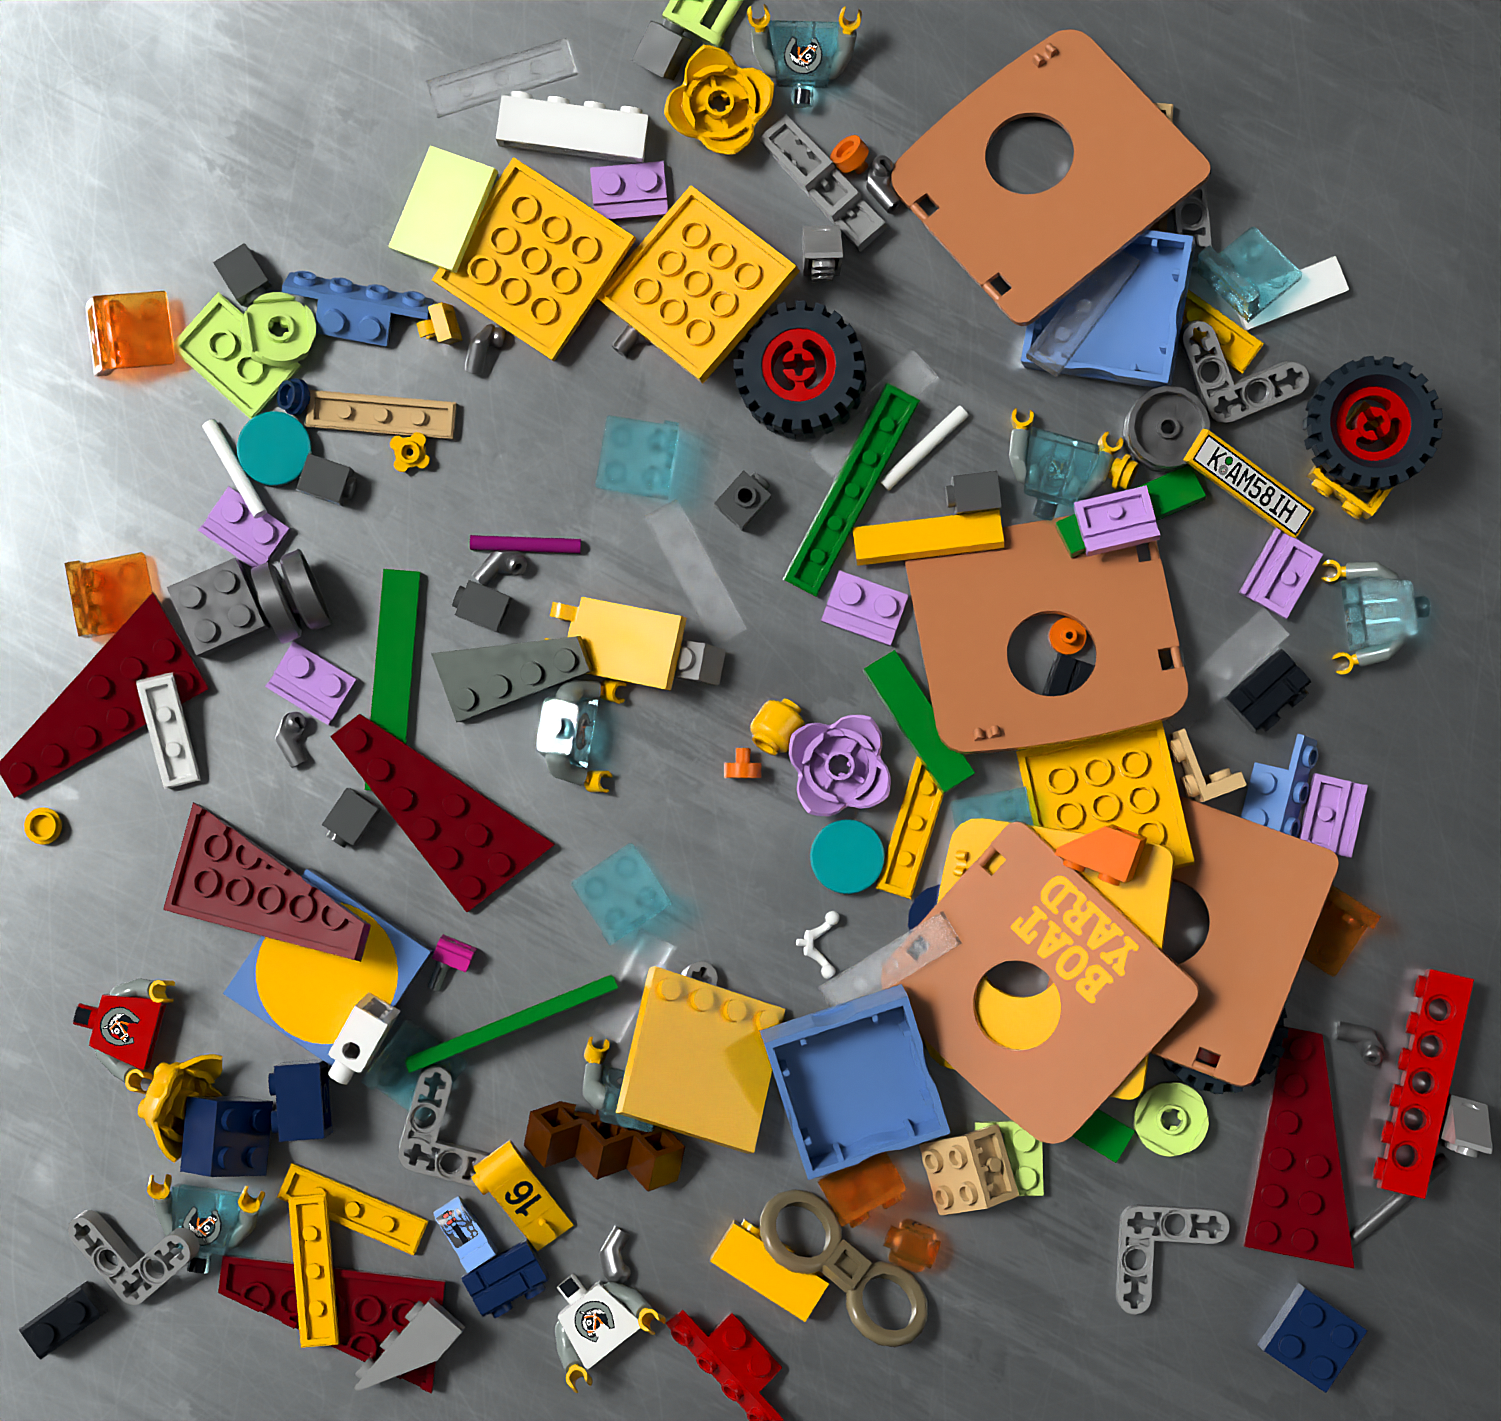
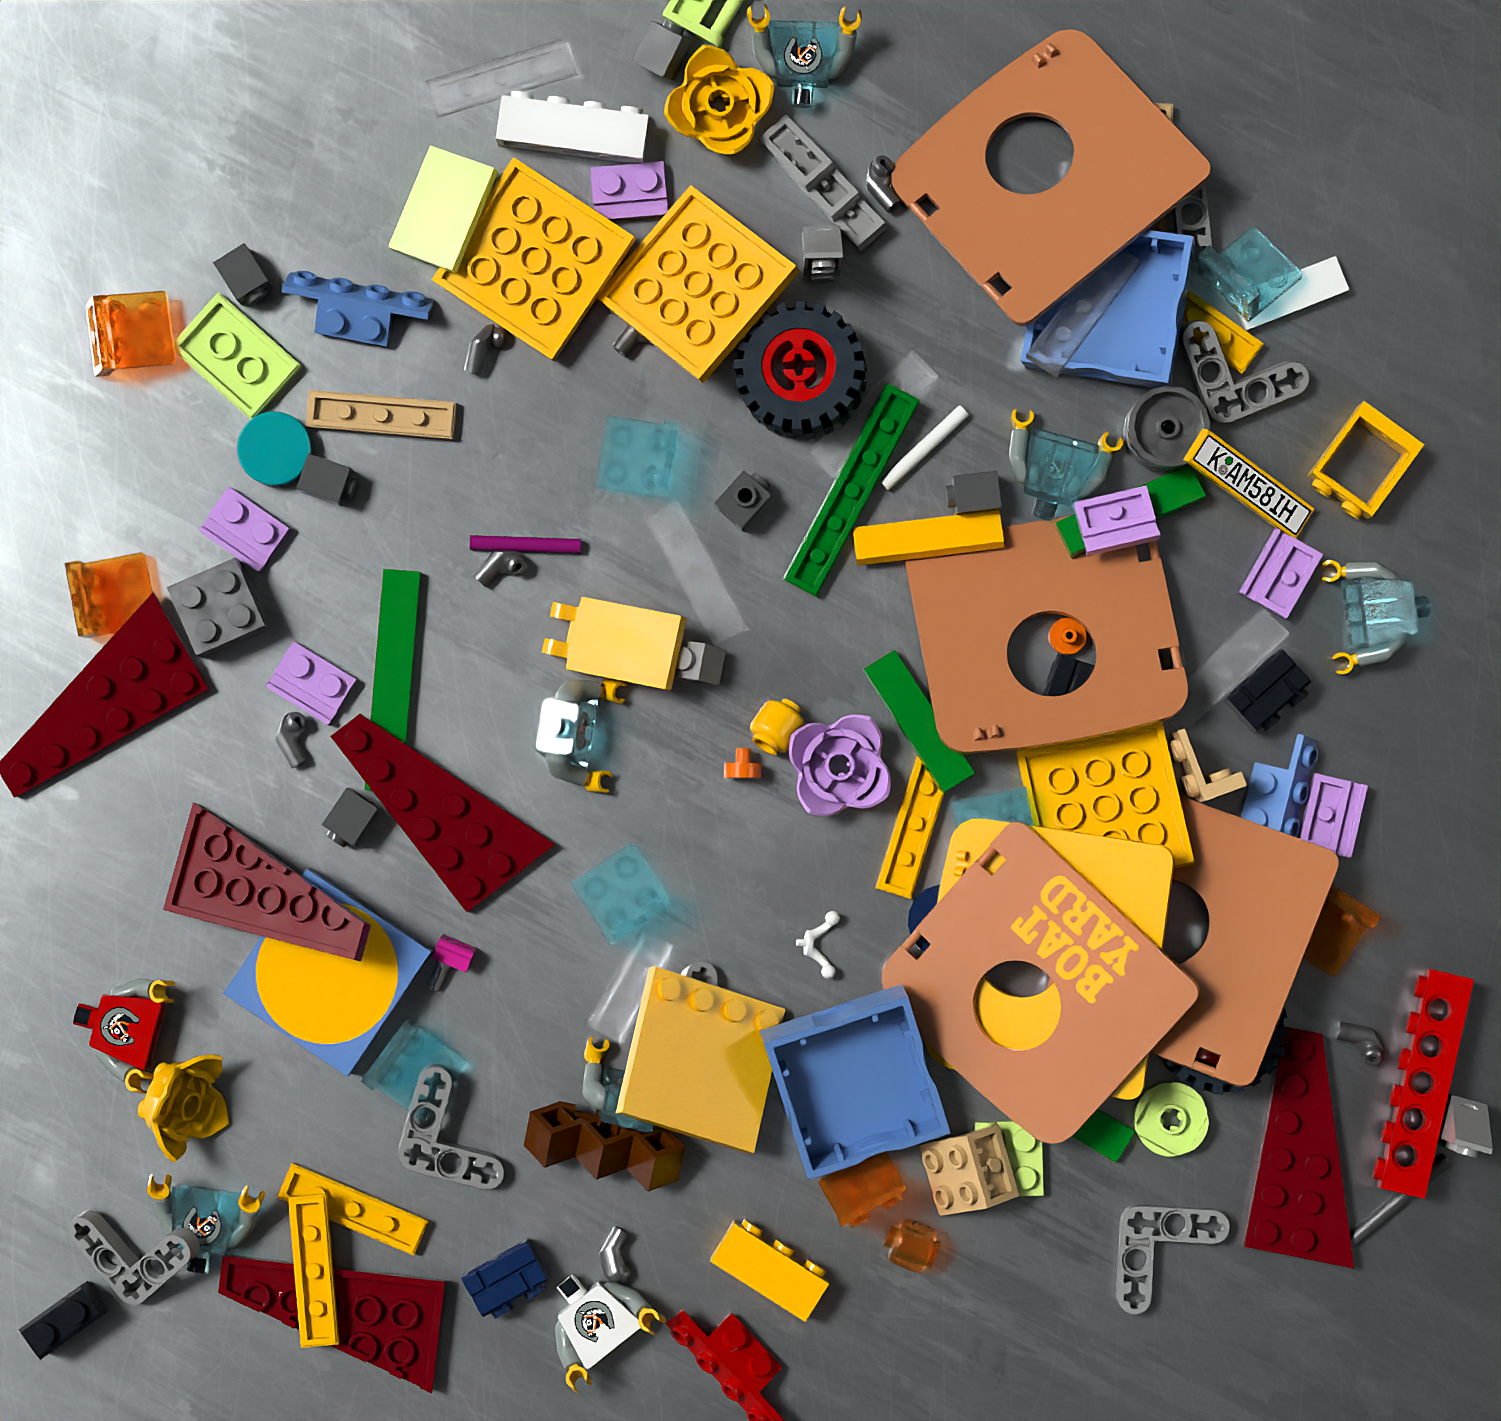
(43, 826): yellow plate -> none
(168, 730): white tile -> none
(226, 1136): dark blue brick -> none
(234, 468): white bar -> none
(265, 346): yellowish green plate -> none
(287, 597): flat silver wheel -> none
(293, 396): dark blue plate -> none
(301, 1100): dark blue brick -> none
(367, 1028): white torso -> none
(419, 456): yellow plate -> none
(420, 1343): light grey slope -> none
(441, 325): yellow tile -> none
(465, 1233): light blue leg -> none
(481, 605): dark grey brick -> none
(500, 674): pearl dark grey wing -> none
(511, 1023): green tile -> none
(521, 1195): yellow door -> none
(844, 1267): dark tan bar -> none
(847, 856): teal tile -> none
(850, 155): orange tile -> none
(864, 608): lavender plate -> none
(892, 961): clear tile -> none
(1108, 850): orange slope -> none
(1123, 472): yellow plate -> none
(1312, 1338): dark blue brick -> none
(1406, 405): black wheel -> none

